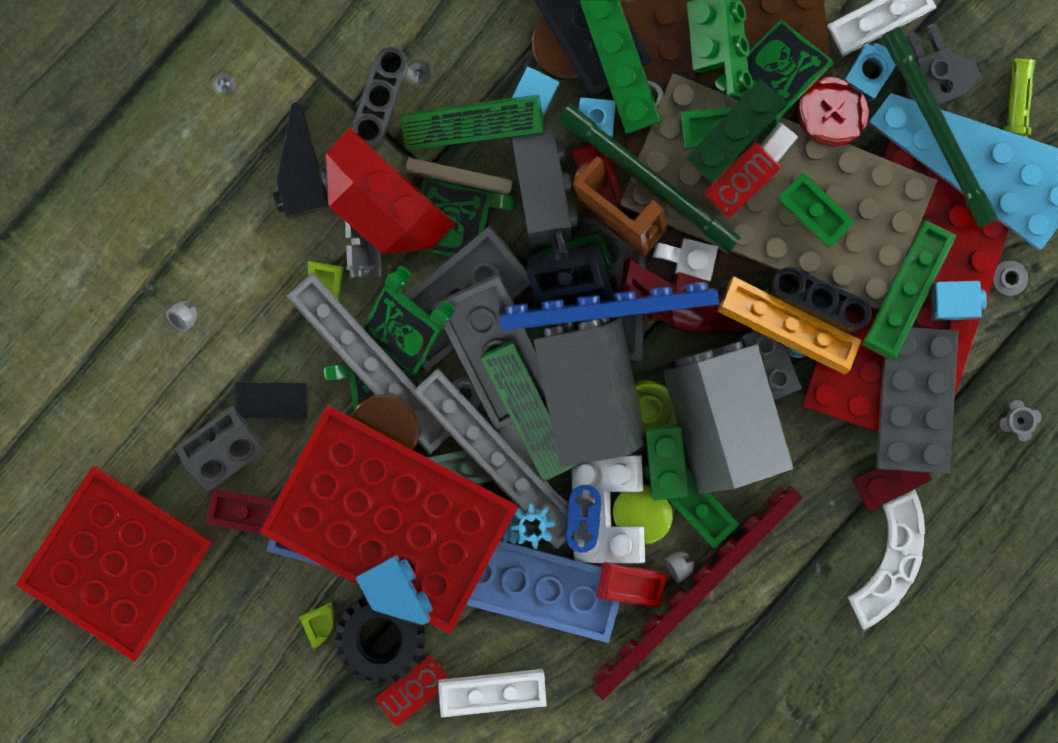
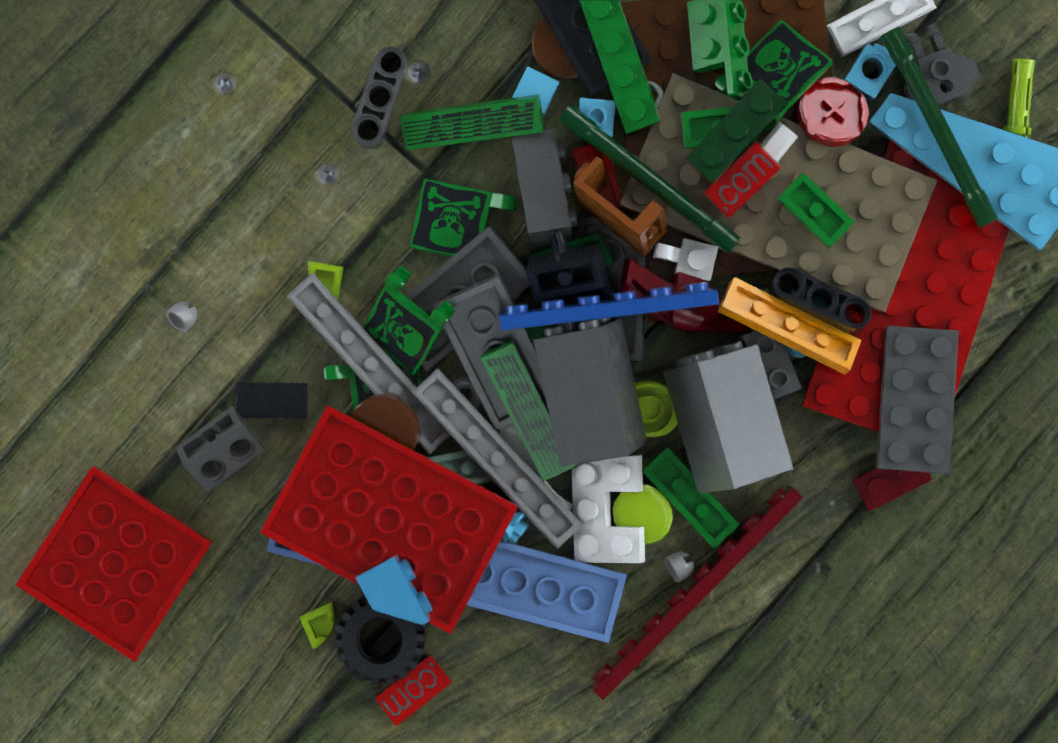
(238, 511): dark red plate -> none
(299, 175): black slope -> none
(362, 257): dark grey hinge -> none
(380, 199): red wedge -> none
(458, 176): dark tan tile -> none
(492, 693): white tile -> none
(536, 534): medium azure gear -> none
(574, 517): blue beam -> none
(631, 584): red tile -> none
(666, 462): green plate -> none
(899, 563): white tile -> none
(909, 290): green tile -> none
(957, 300): medium azure brick -> none
(999, 278): light grey plate -> none
(1030, 417): light grey plate -> none

